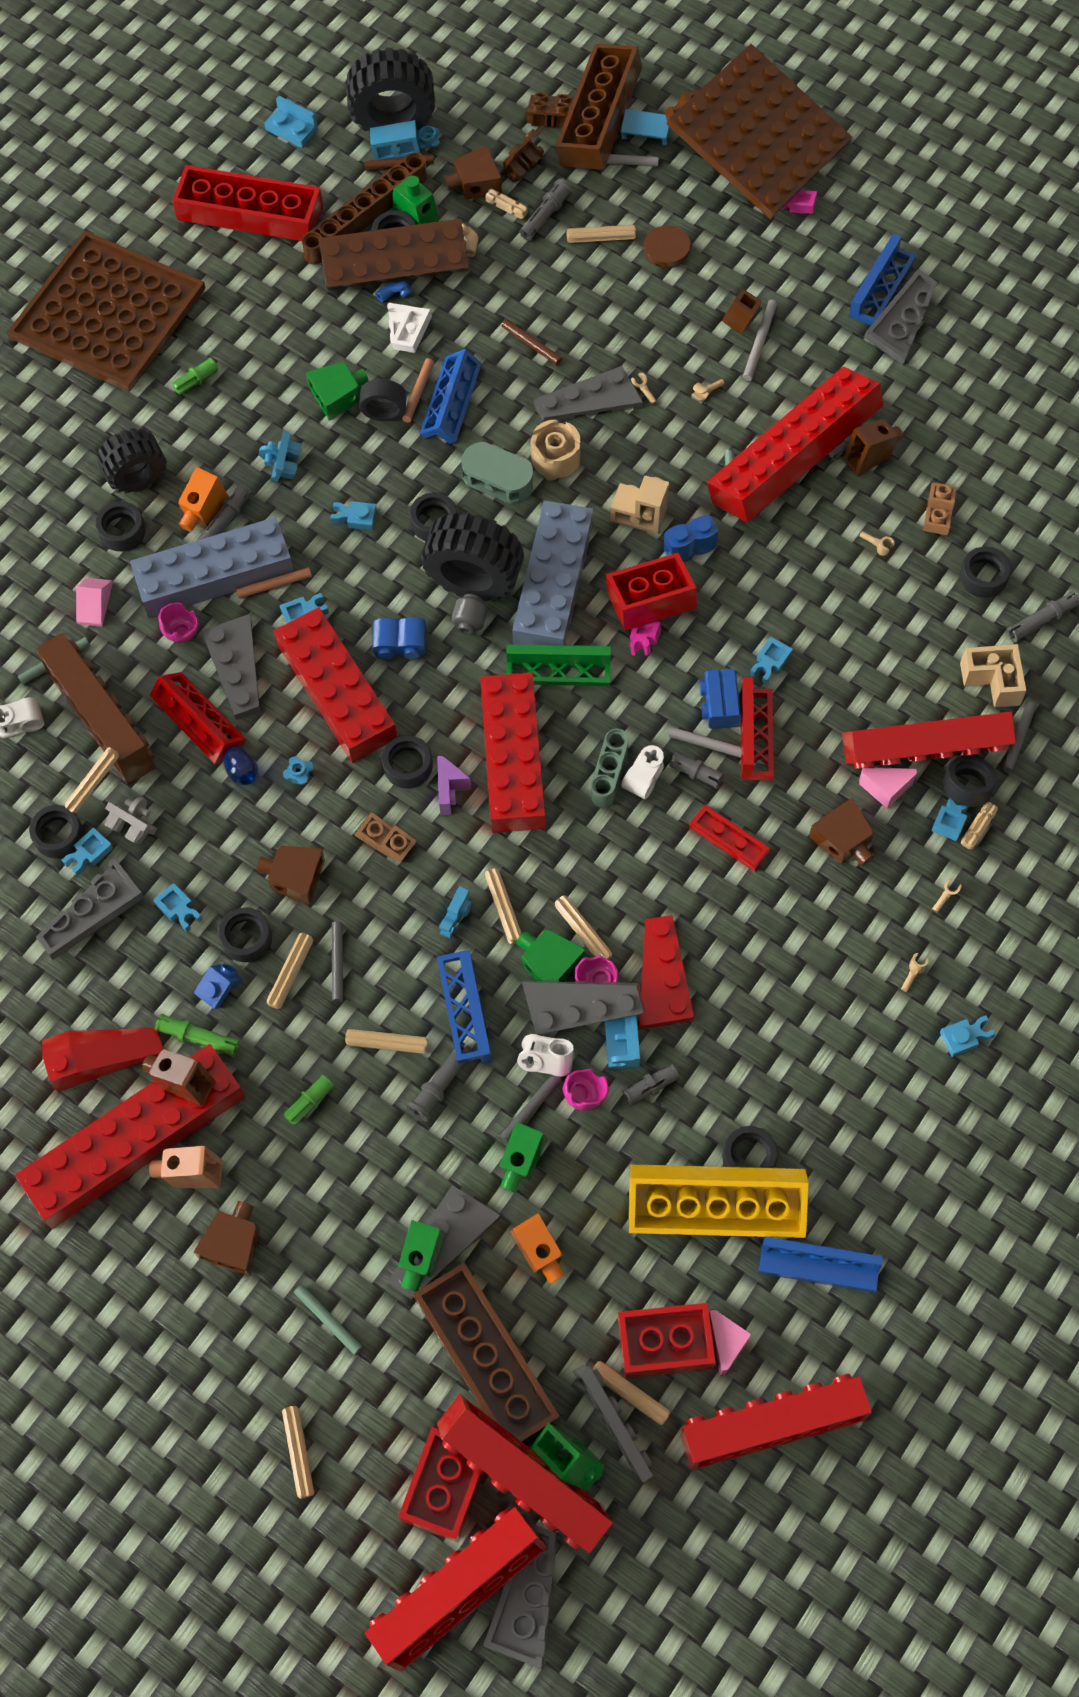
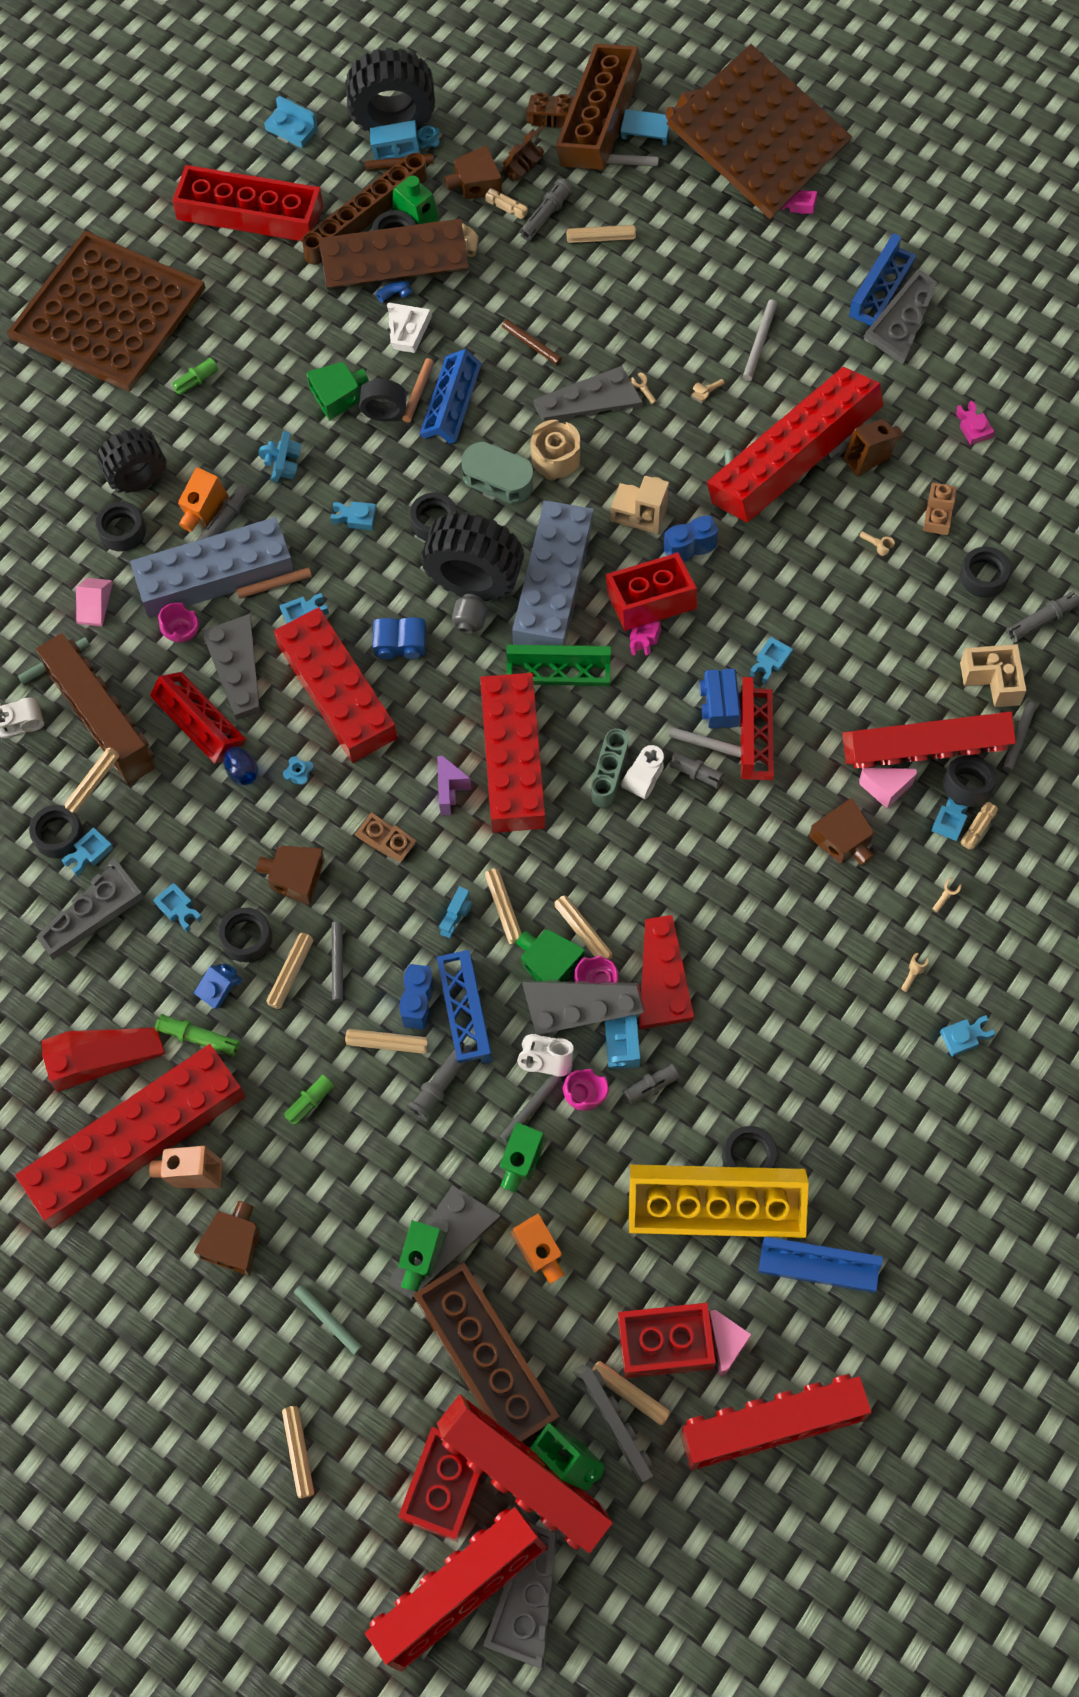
(119, 816): light grey hips -> none
(180, 1076): reddish brown torso -> none
(407, 743): black tyre -> none
(417, 994): none -> blue brick
(667, 246): reddish brown tile -> none
(729, 838): red tile -> none
(742, 311): reddish brown brick -> none
(974, 426): none -> dark pink plate

